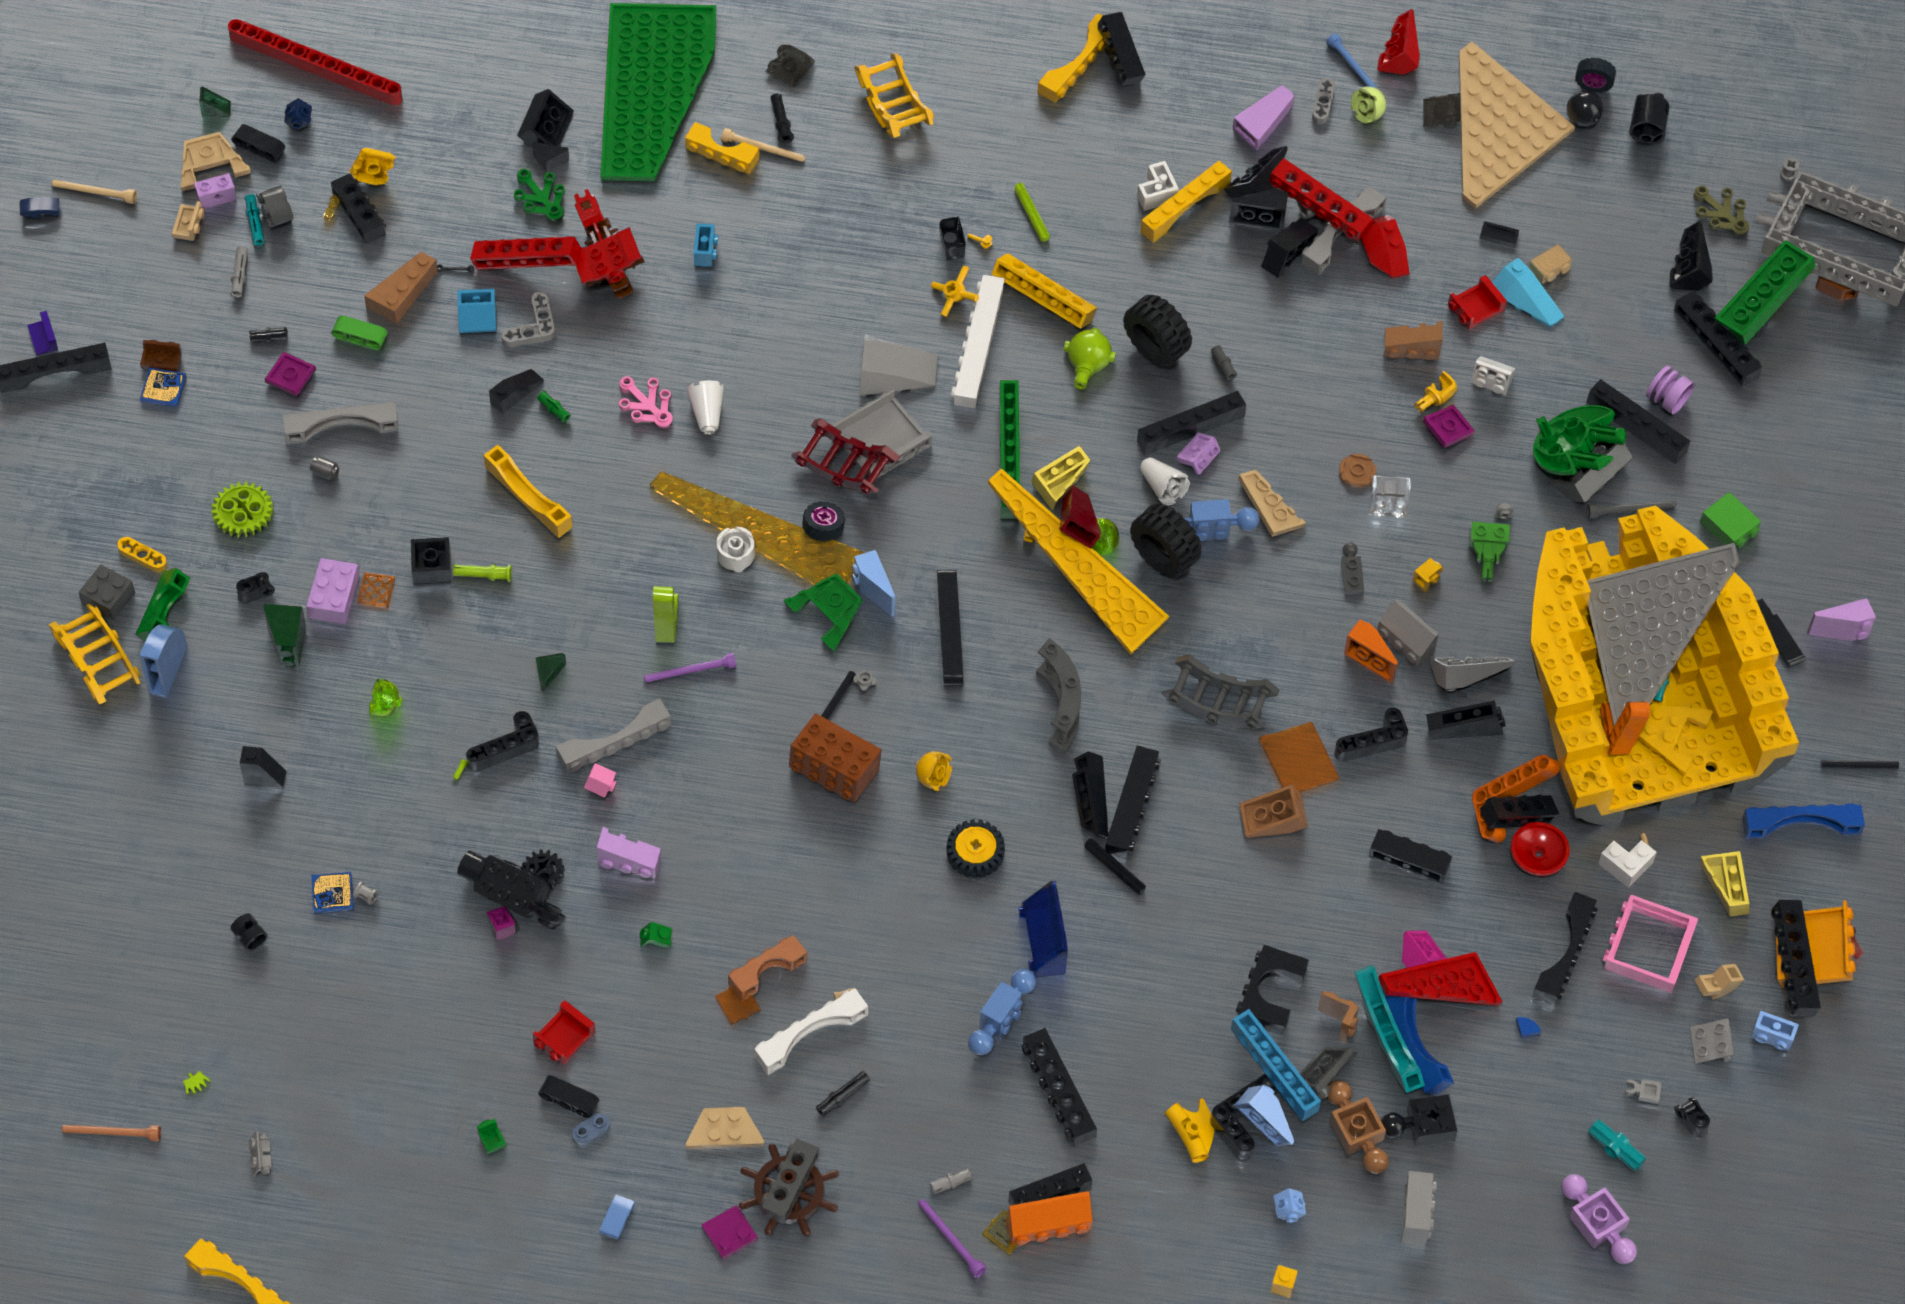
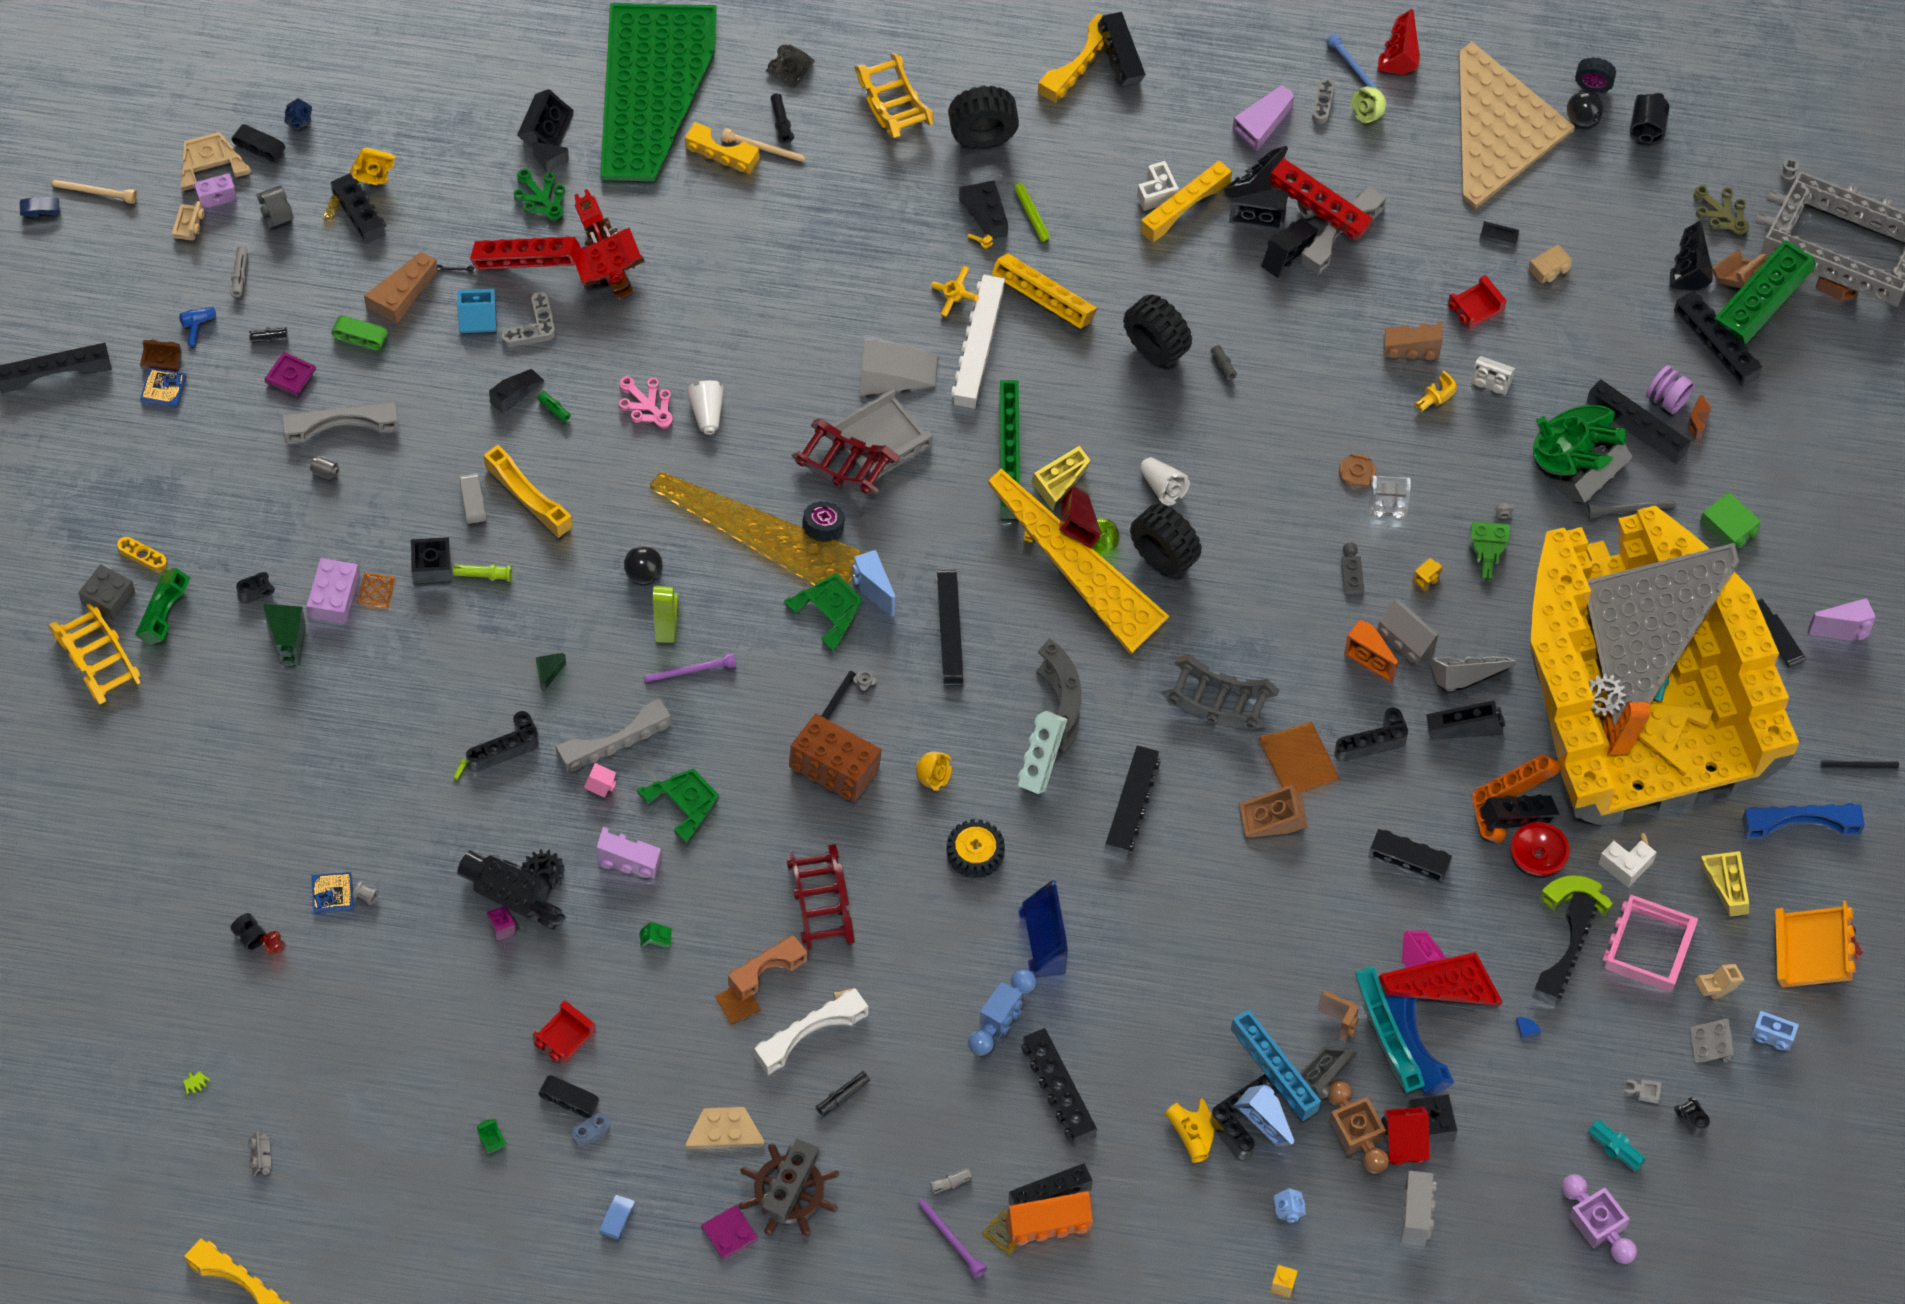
(43, 335): dark purple panel -> none
(152, 1133): nougat piece -> none
(162, 658): medium blue brick -> none
(193, 317): none -> blue piece
(213, 104): clear green slope -> none
(228, 518): lime gear -> none
(251, 204): teal pin -> none
(261, 769): black slope -> none
(273, 943): none -> clear red wheel
(315, 62): red beam -> none
(384, 699): clear neon green cylinder -> none
(472, 498): none -> light grey beam
(643, 564): none -> black piece
(689, 794): none -> green wing
(704, 245): dark azure brick -> none
(735, 548): white brick -> none
(837, 887): none -> dark red fence
(950, 225): black piece -> none
(983, 117): none -> black tyre
(986, 207): none -> black wedge
(1055, 726): none -> light aqua brick
(1089, 354): lime piece -> none
(1090, 793): black wedge -> none
(1115, 866): black axle -> none
(1190, 422): black brick -> none
(1199, 452): lavender bracket -> none
(1213, 519): medium blue brick -> none
(1269, 505): tan wing -> none
(1271, 964): black arch -> none
(1386, 247): red wedge -> none
(1408, 1135): none -> red panel
(1442, 110): clear smoke slope -> none
(1448, 426): magenta plate -> none
(1525, 292): medium azure wedge -> none
(1563, 888): none -> lime arch
(1613, 691): none -> light grey gear
(1699, 414): none -> dark orange slope
(1736, 270): none -> medium nougat panel
(1792, 911): black brick -> none

